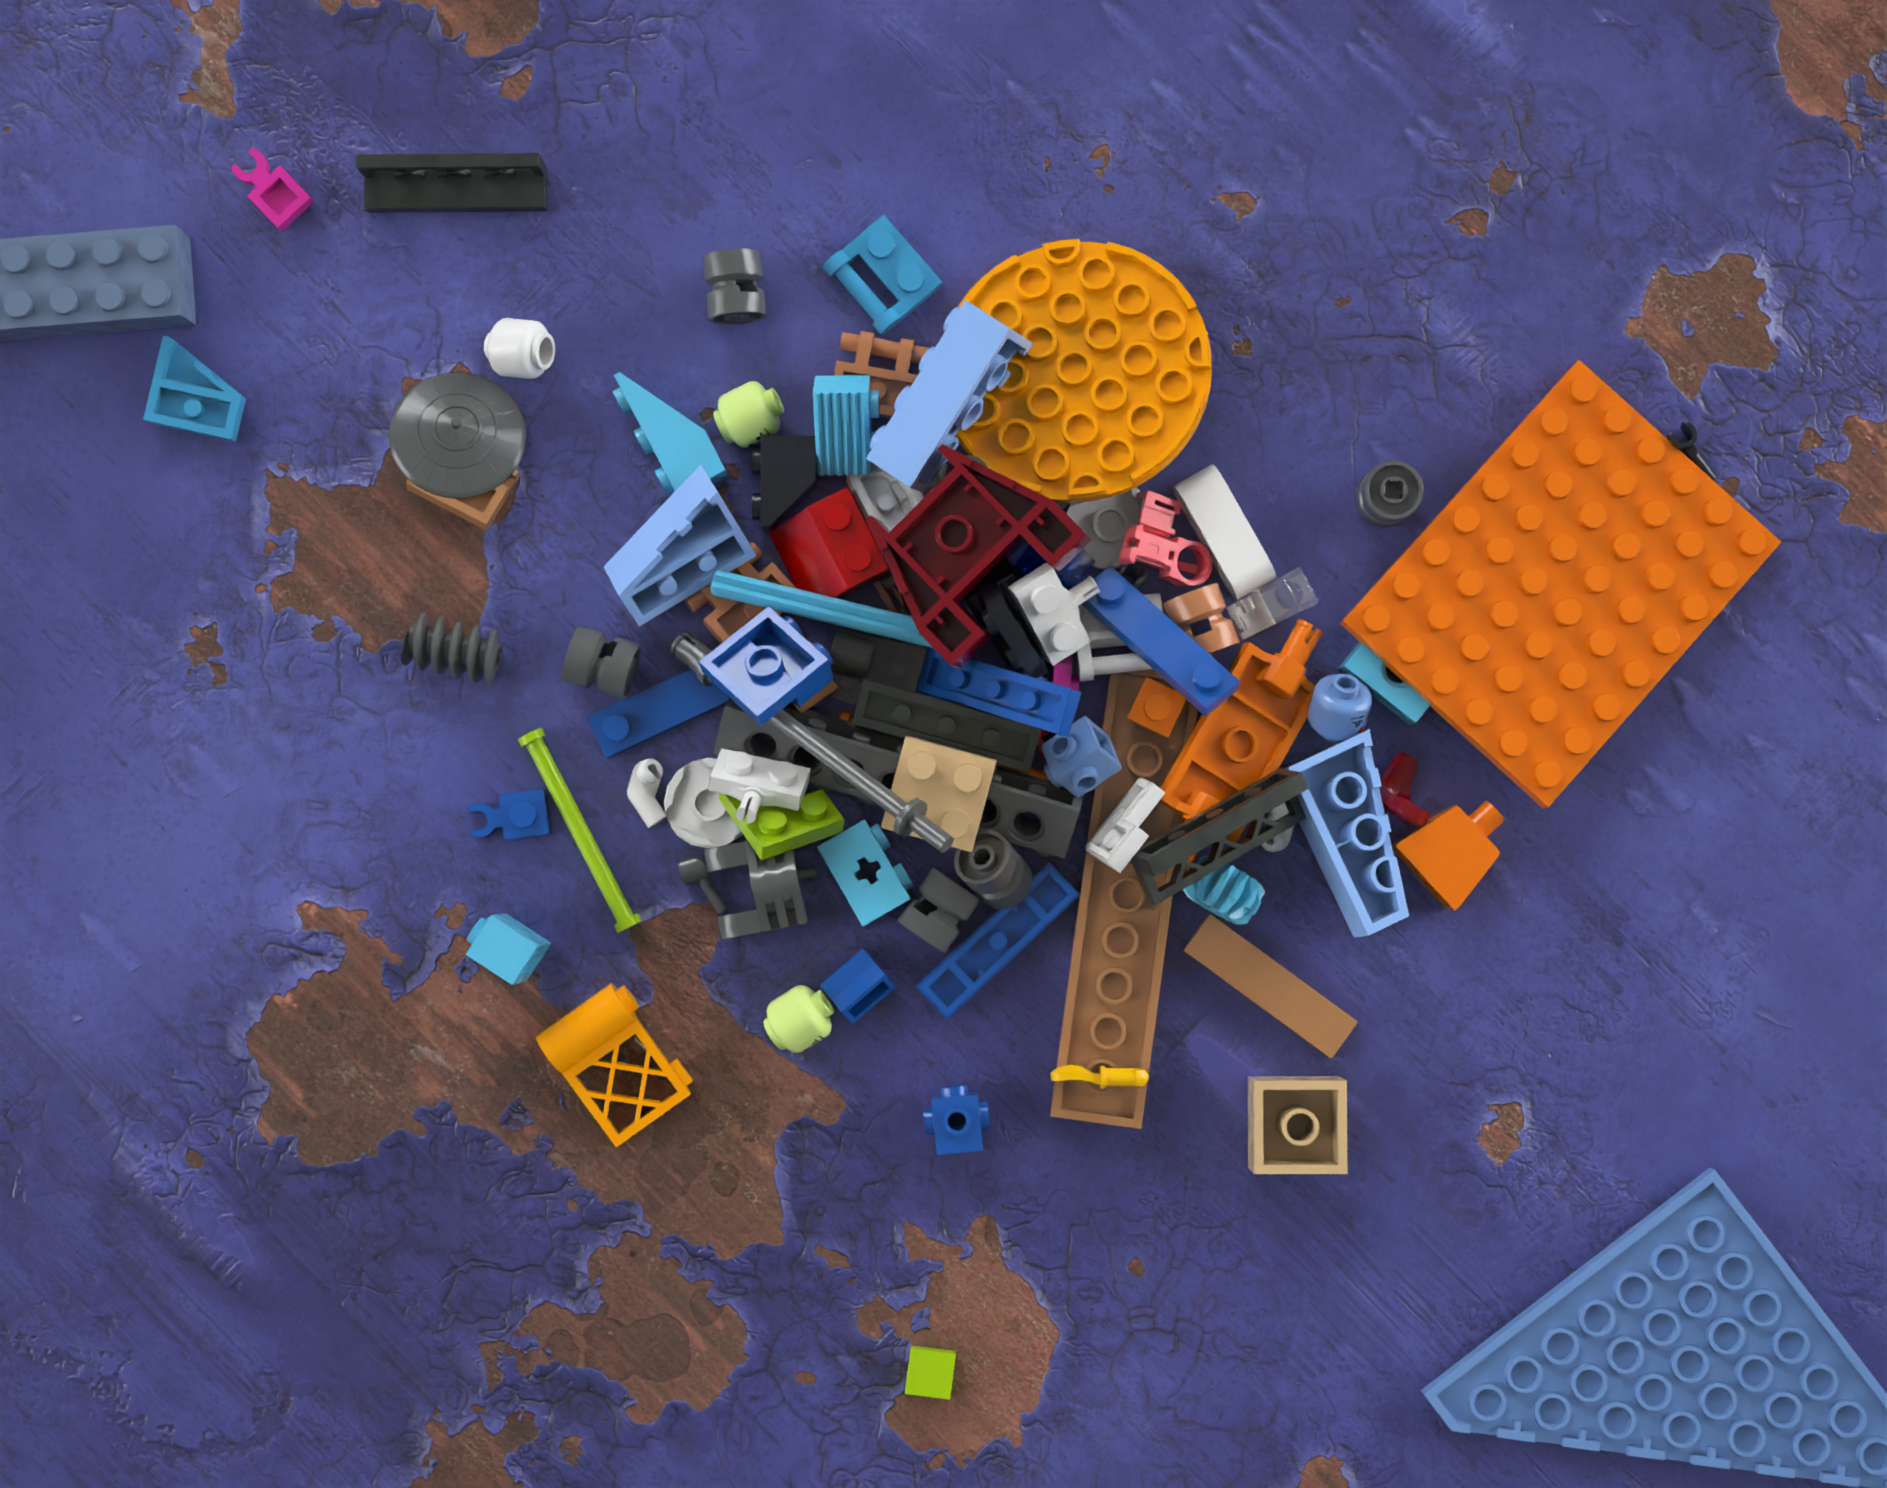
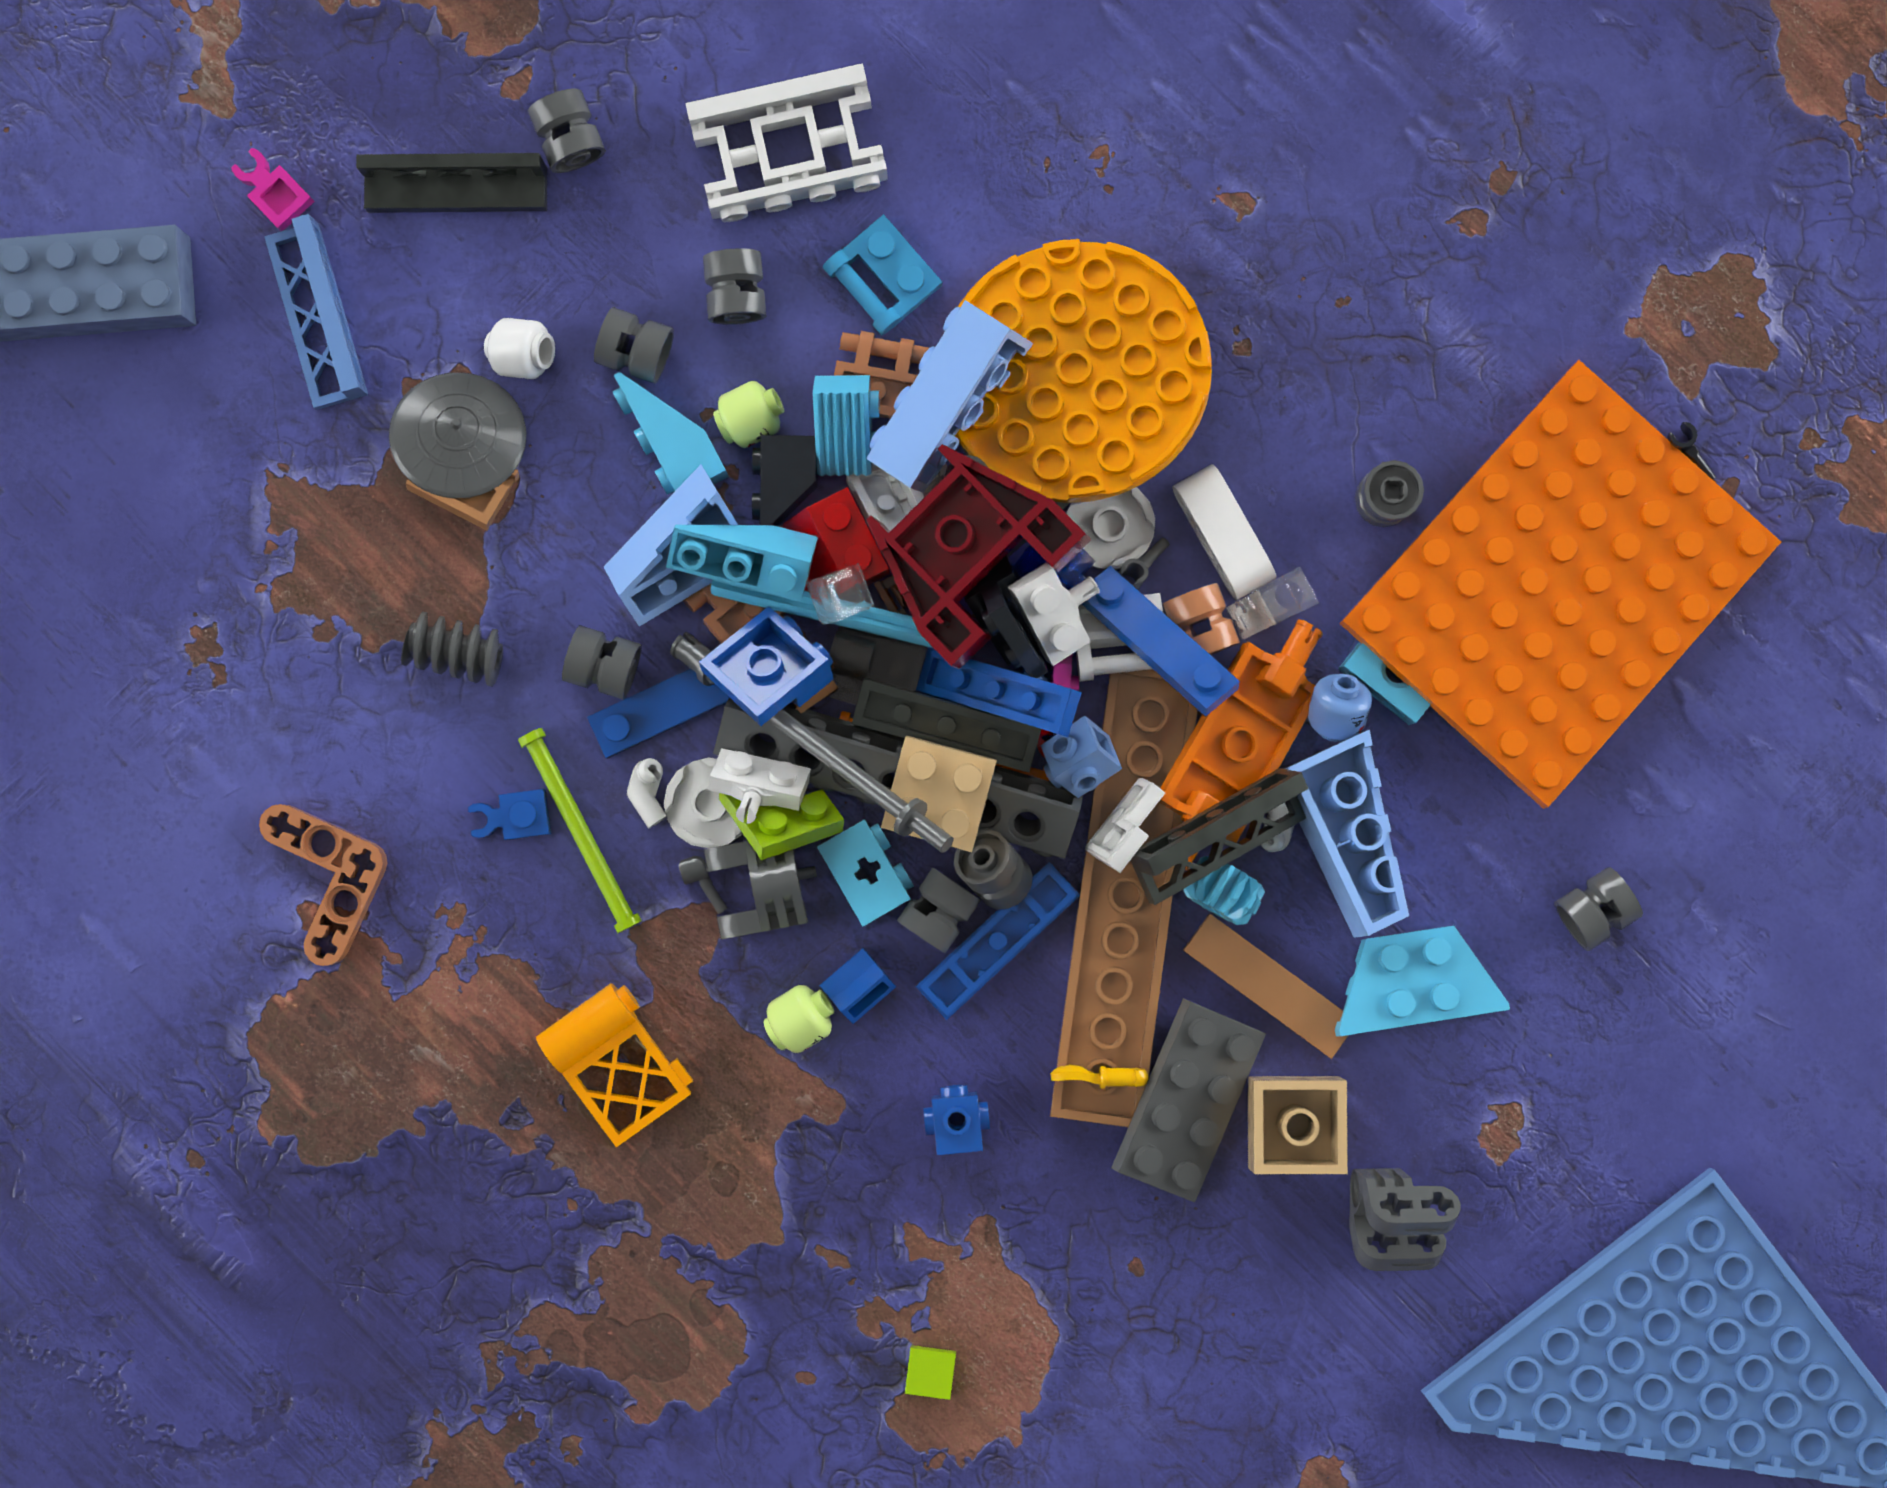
(192, 396): dark azure wing -> none
(327, 305): none -> medium blue fence
(339, 861): none -> nougat beam
(506, 947): medium azure brick -> none
(569, 138): none -> dark grey wheel
(648, 350): none -> dark grey wheel
(745, 556): none -> medium azure slope
(780, 107): none -> white fence
(840, 594): none -> clear slope
(1156, 707): orange plate -> none
(1157, 549): coral piece -> none
(1188, 1100): none -> dark grey plate
(1376, 1201): none -> dark grey piece
(1396, 788): dark red hair -> none
(1416, 981): none -> medium azure wing
(1451, 851): orange torso -> none
(1588, 921): none -> dark grey wheel

